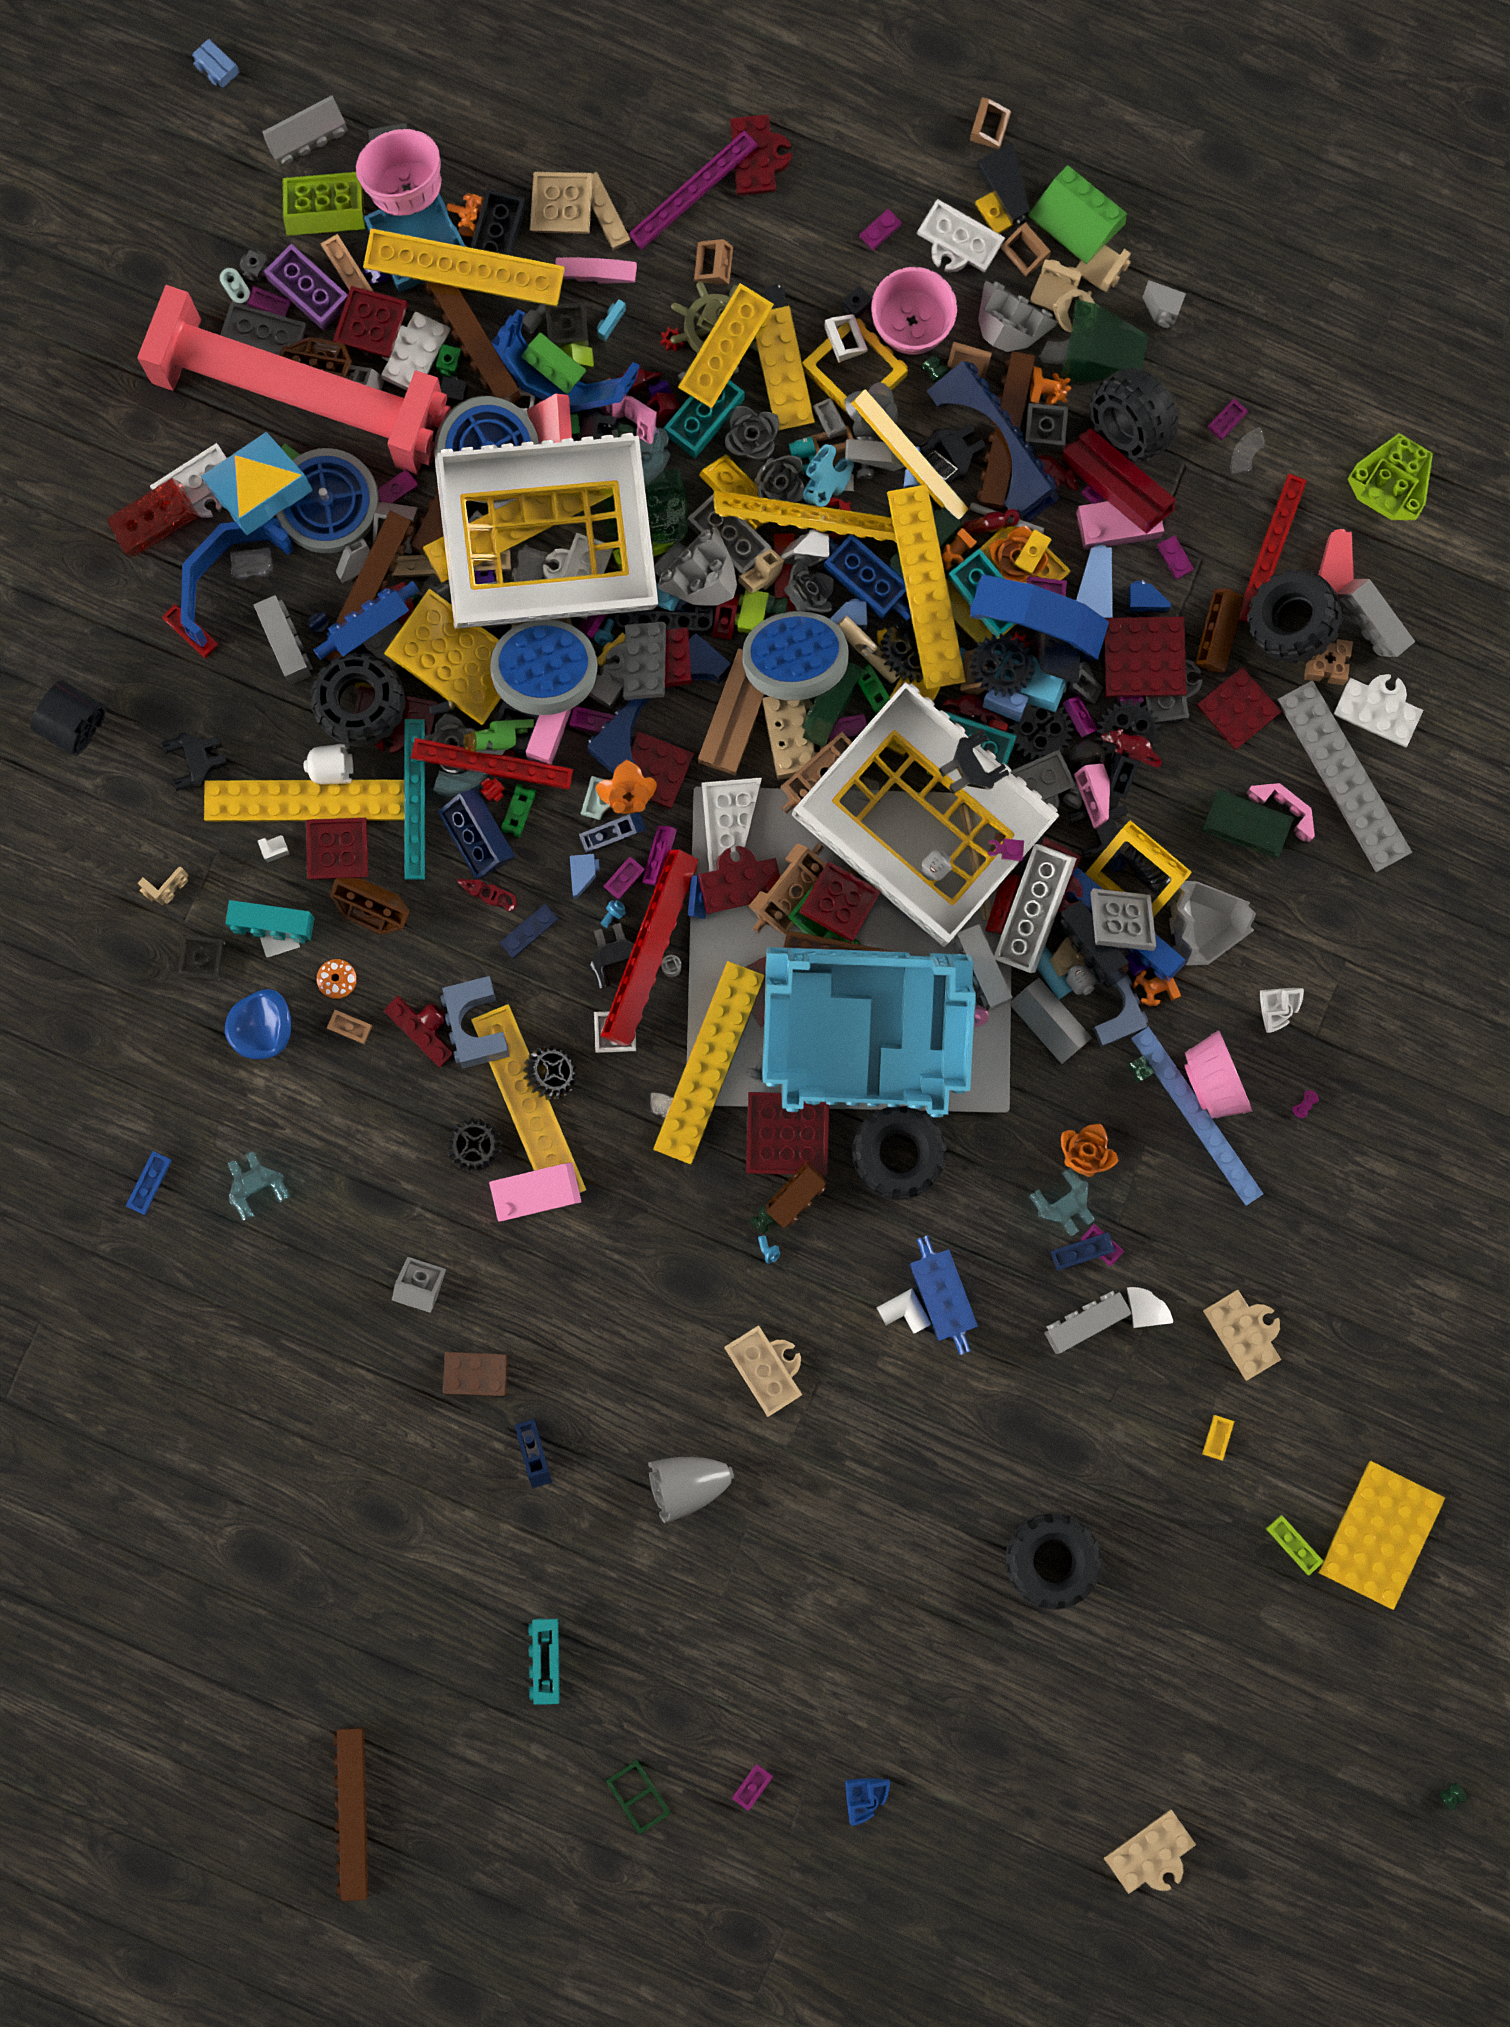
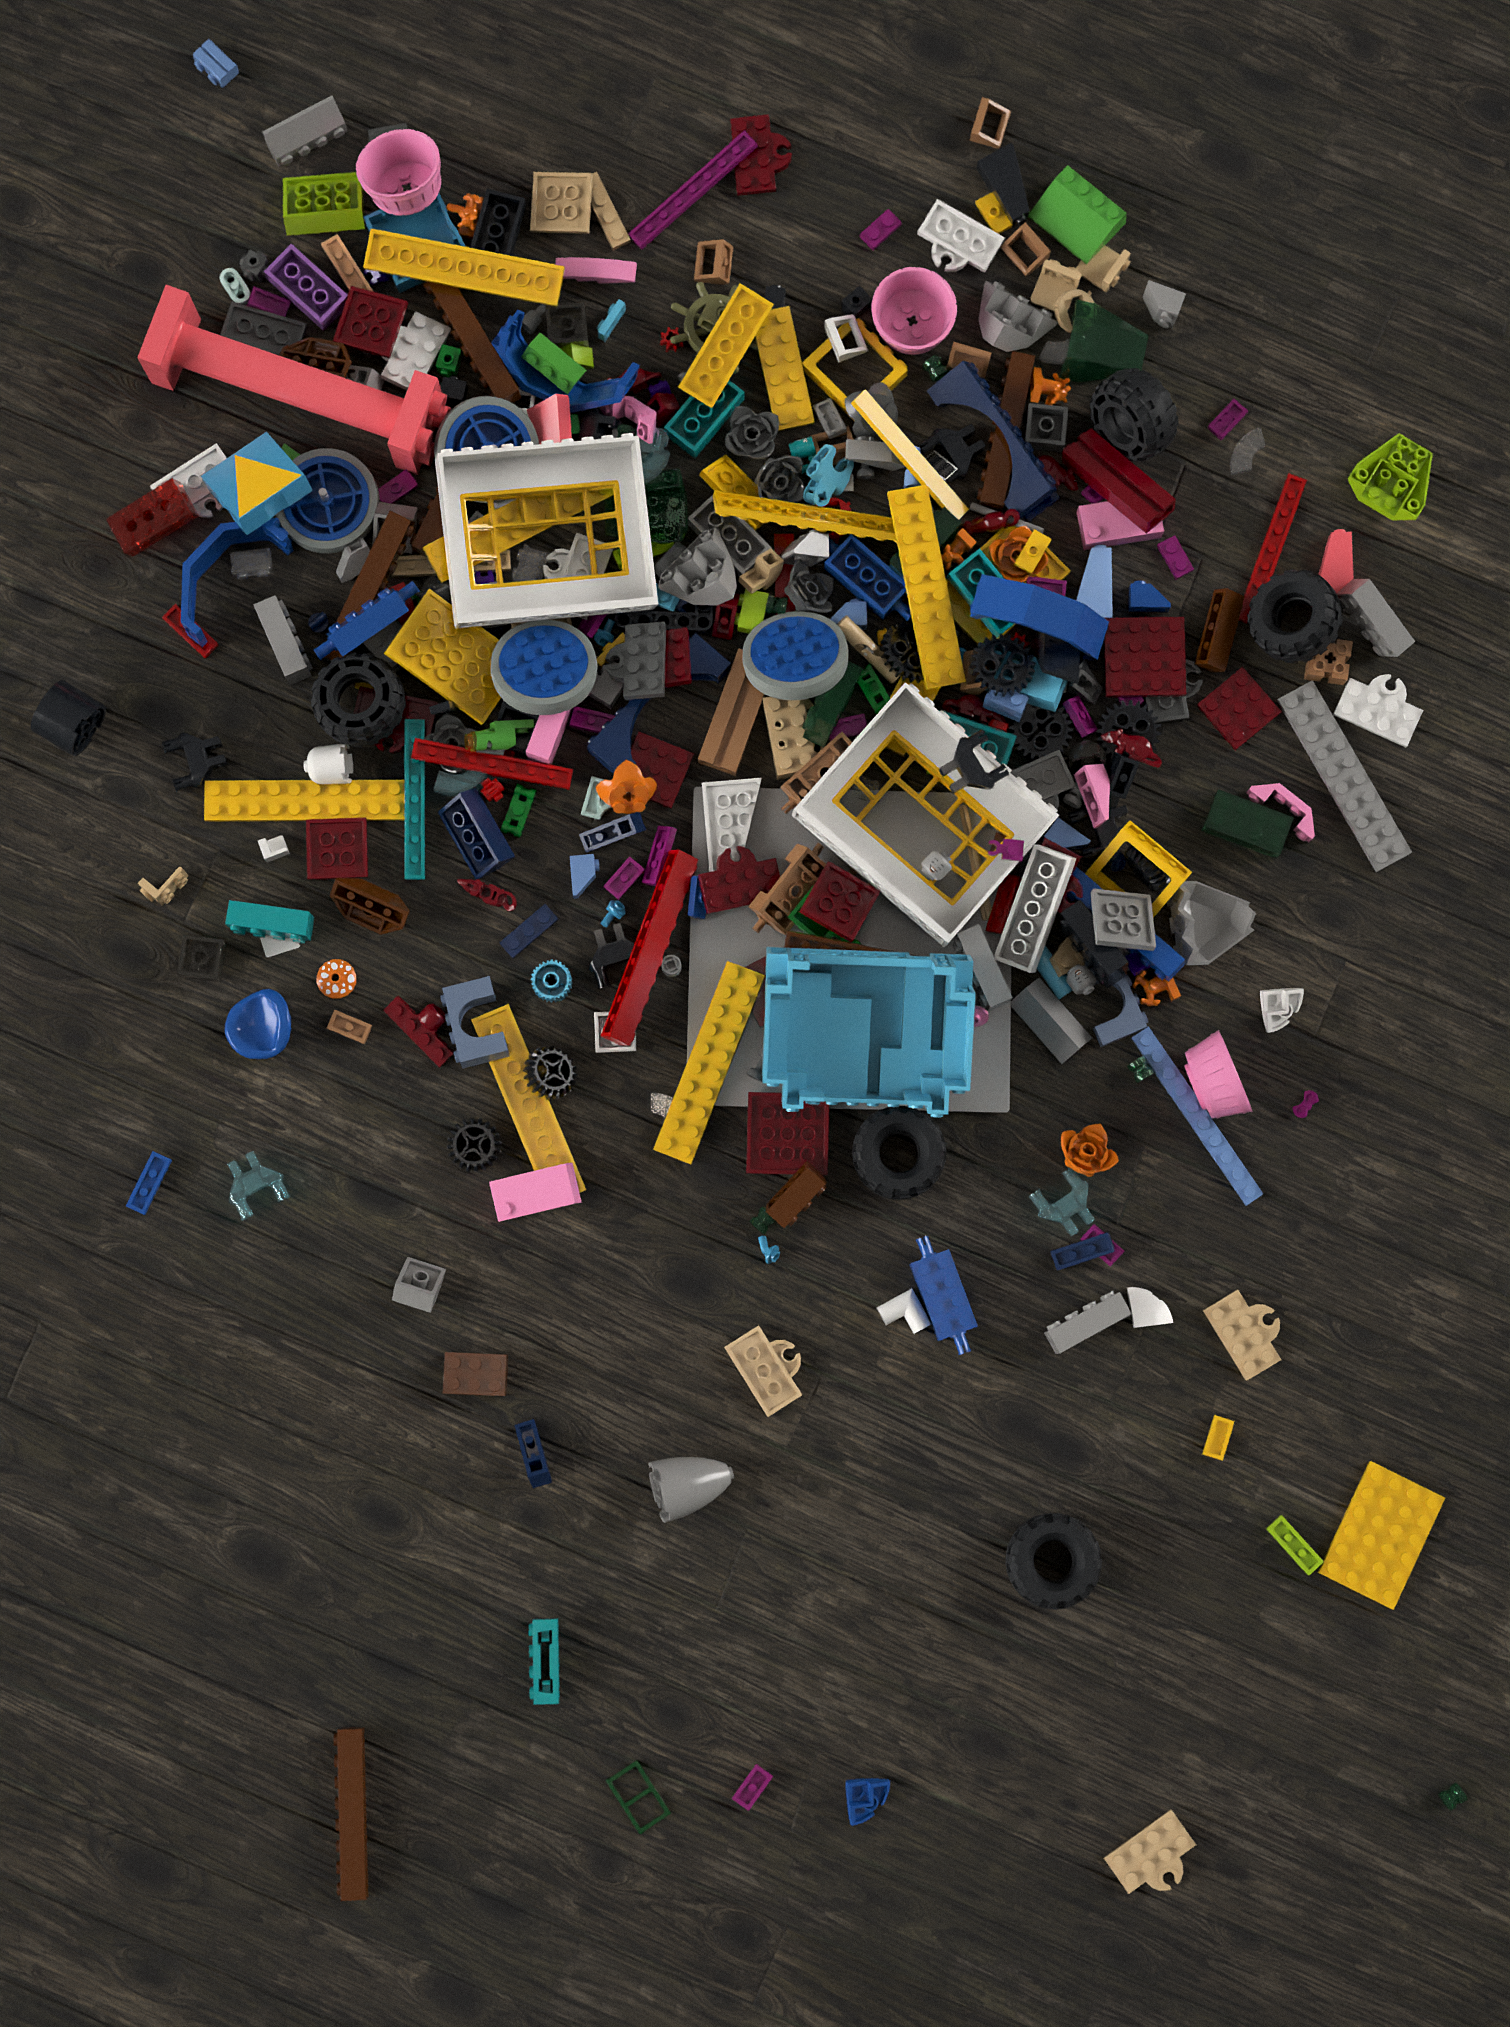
(557, 991): none -> medium azure brick
(1066, 836): none -> medium blue slope

